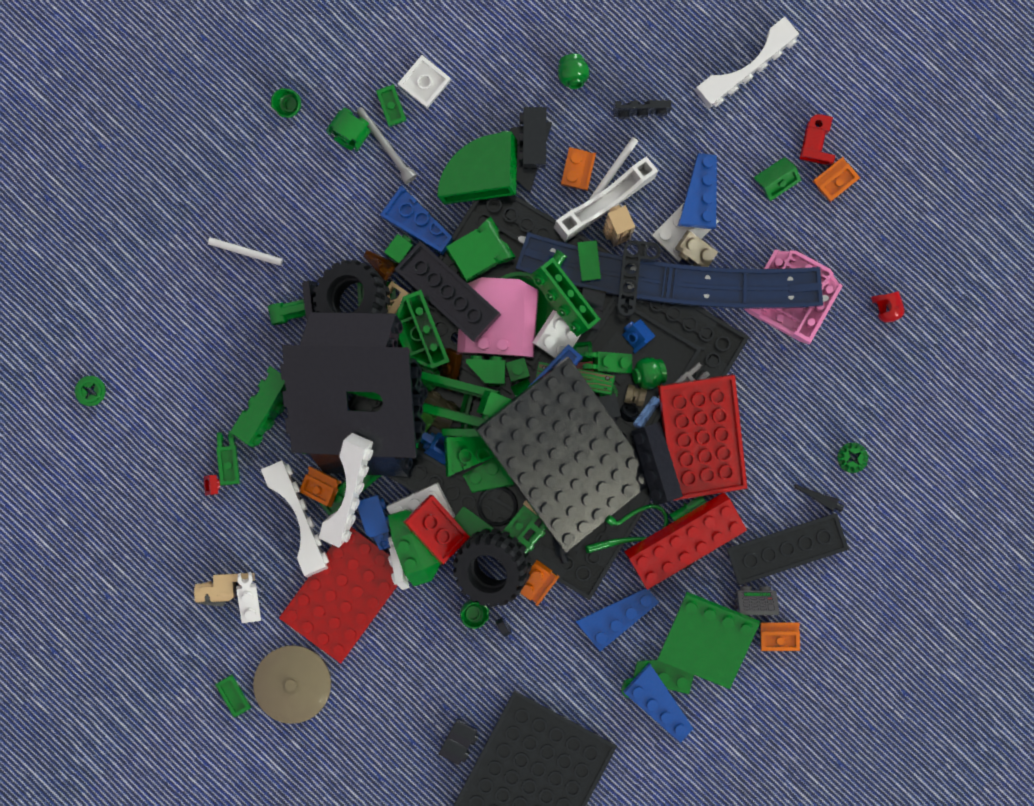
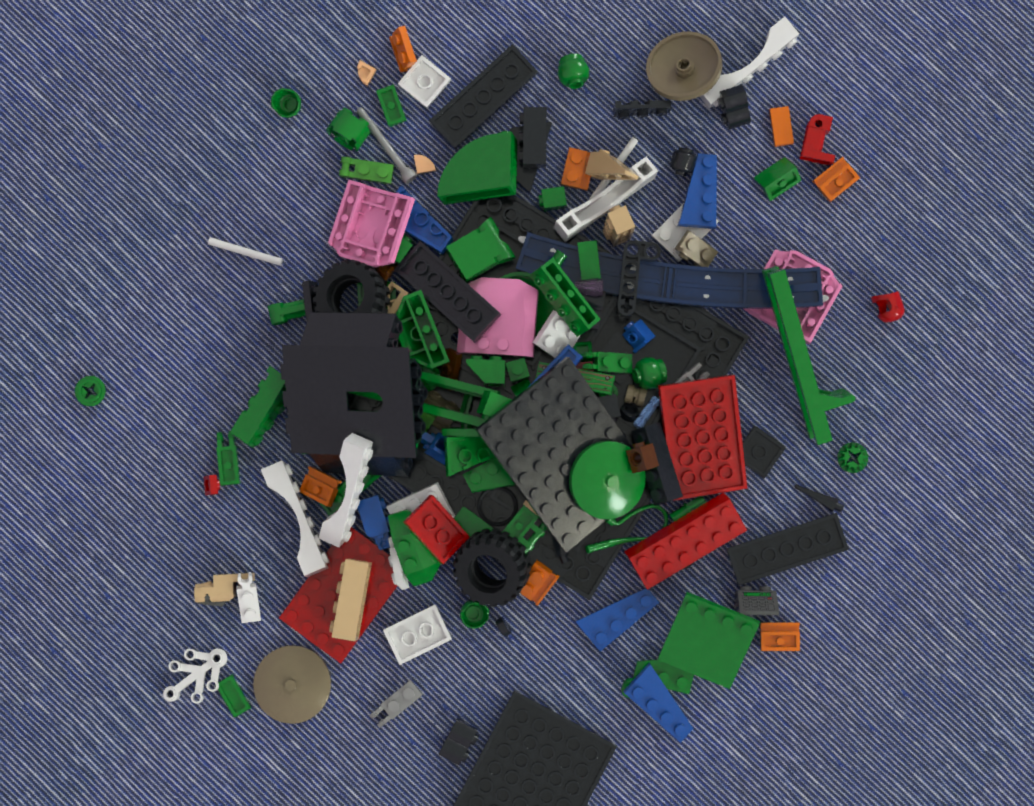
(197, 673): none -> white plant
(351, 599): none -> tan brick
(365, 72): none -> light nougat tile
(367, 170): none -> bright green plate
(370, 224): none -> bright pink wedge
(397, 702): none -> light grey hinge
(402, 49): none -> orange plate
(417, 634): none -> white plate
(423, 164): none -> light nougat tile
(483, 96): none -> black plate
(552, 198): none -> green brick
(590, 287): none -> clear purple cone
(604, 480): none -> green dish
(606, 167): none -> tan slope
(642, 457): none -> reddish brown brick
(683, 161): none -> black head
(684, 66): none -> dark tan dish
(734, 107): none -> black brick
(761, 451): none -> black tile
(781, 126): none -> orange tile
(811, 399): none -> green piece

